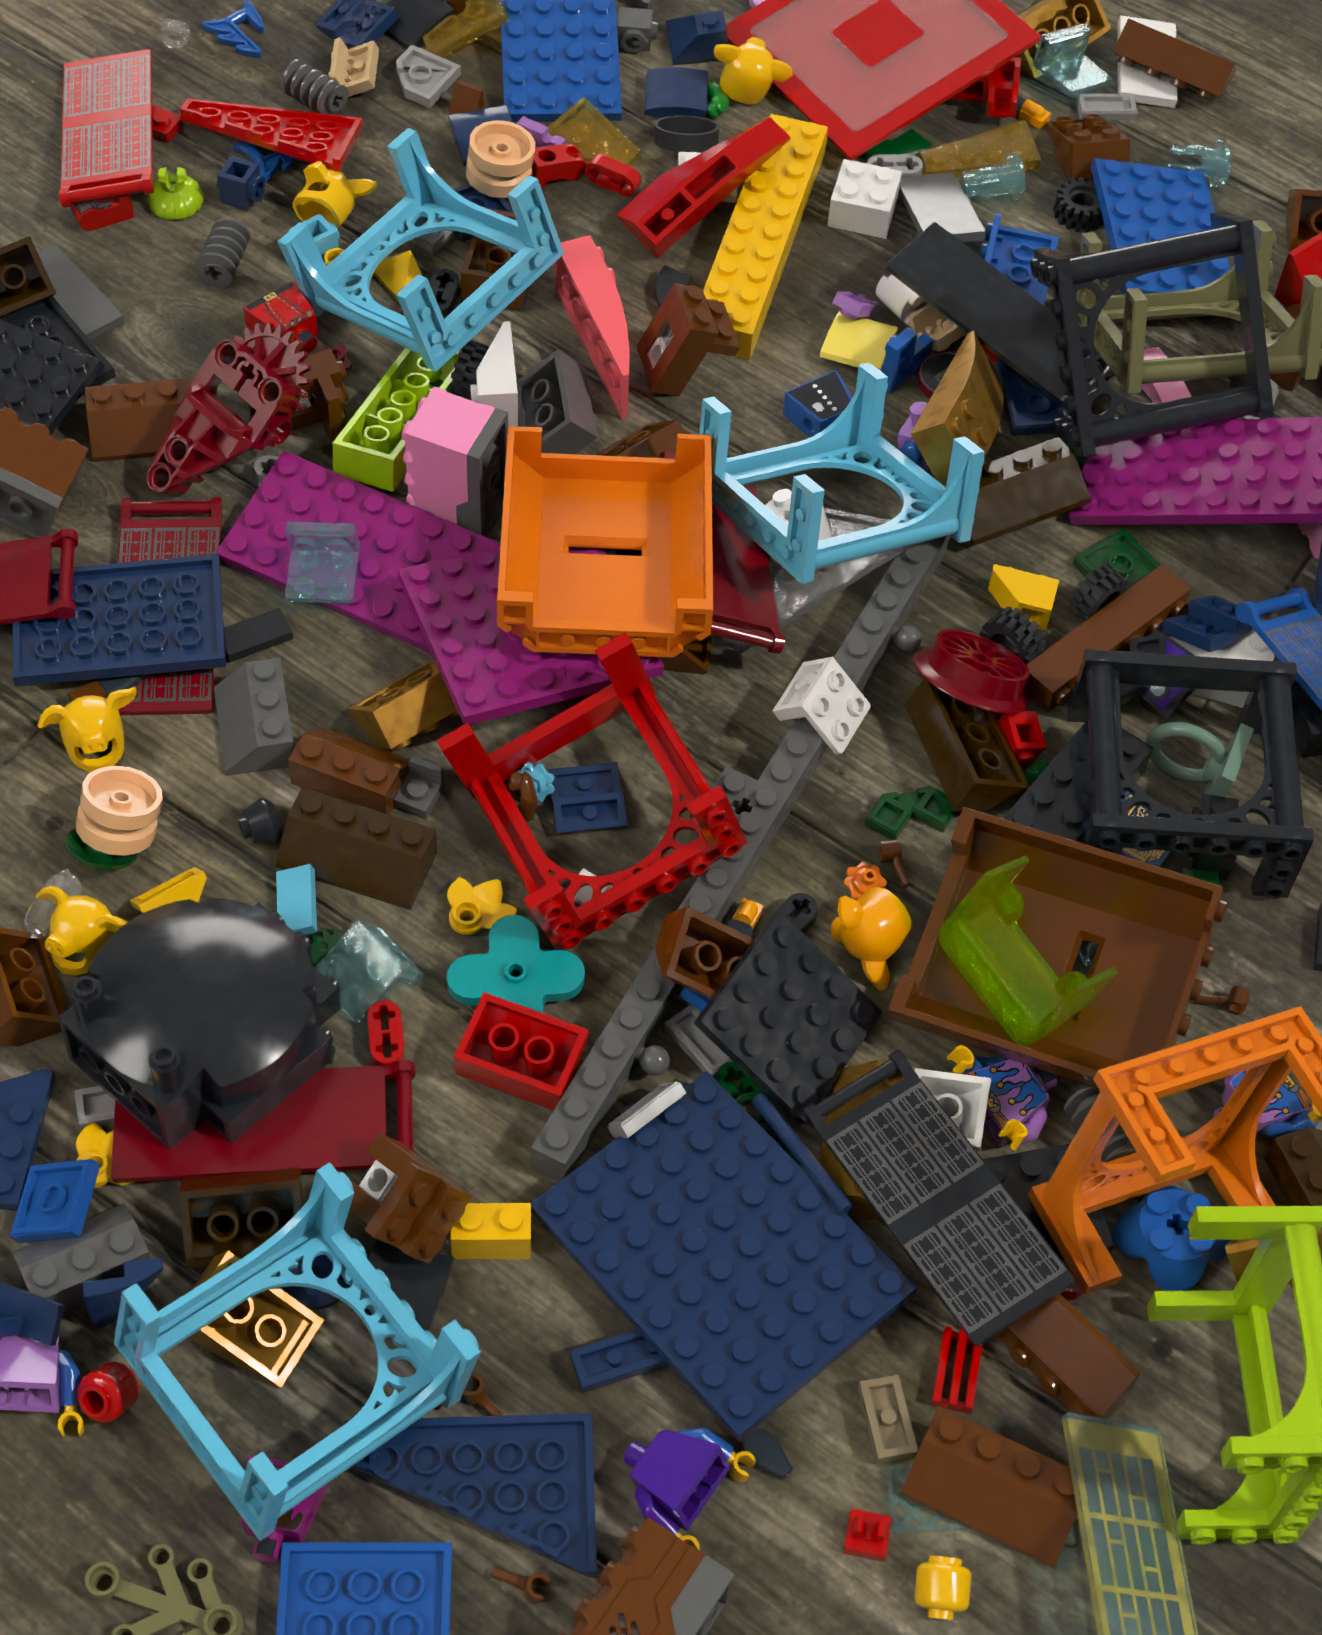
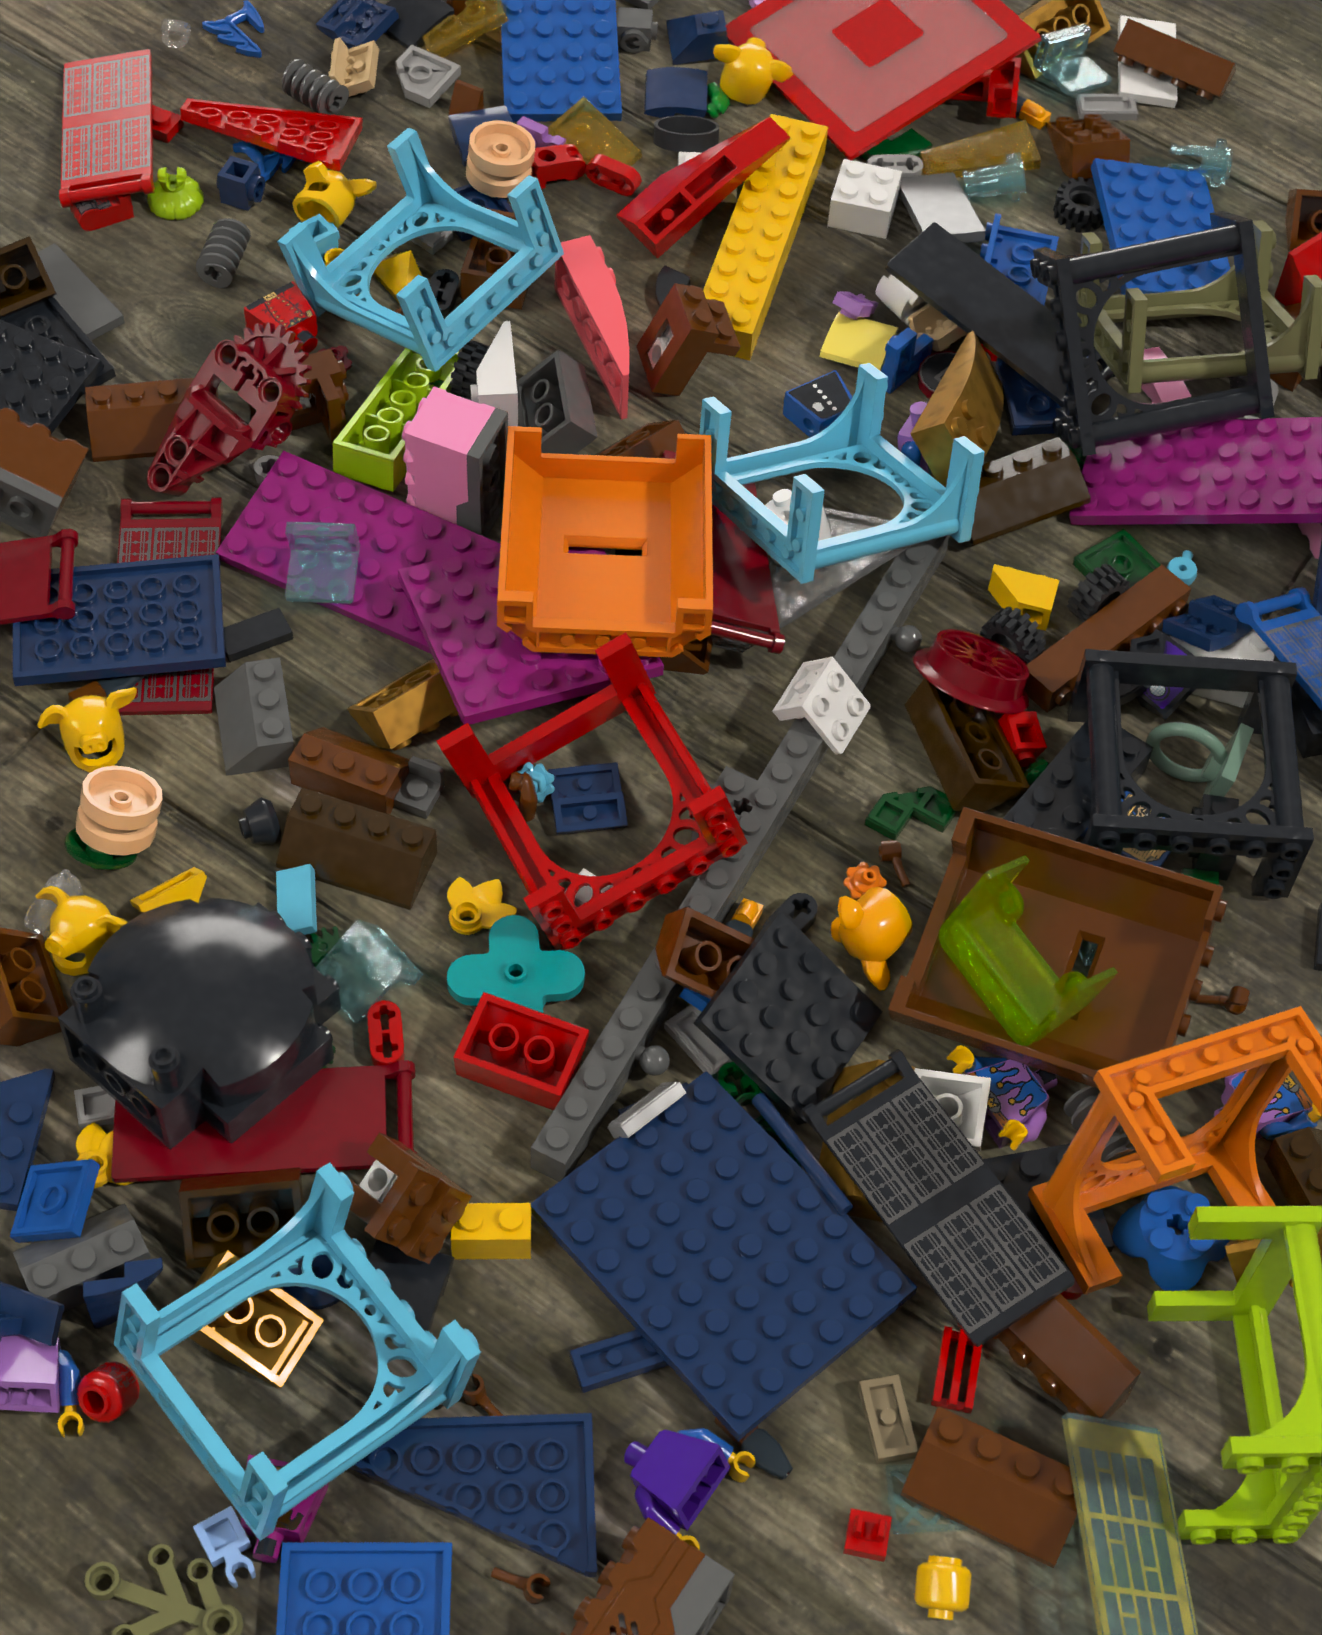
(224, 1541): none -> light blue plate
(1184, 567): none -> medium azure piece

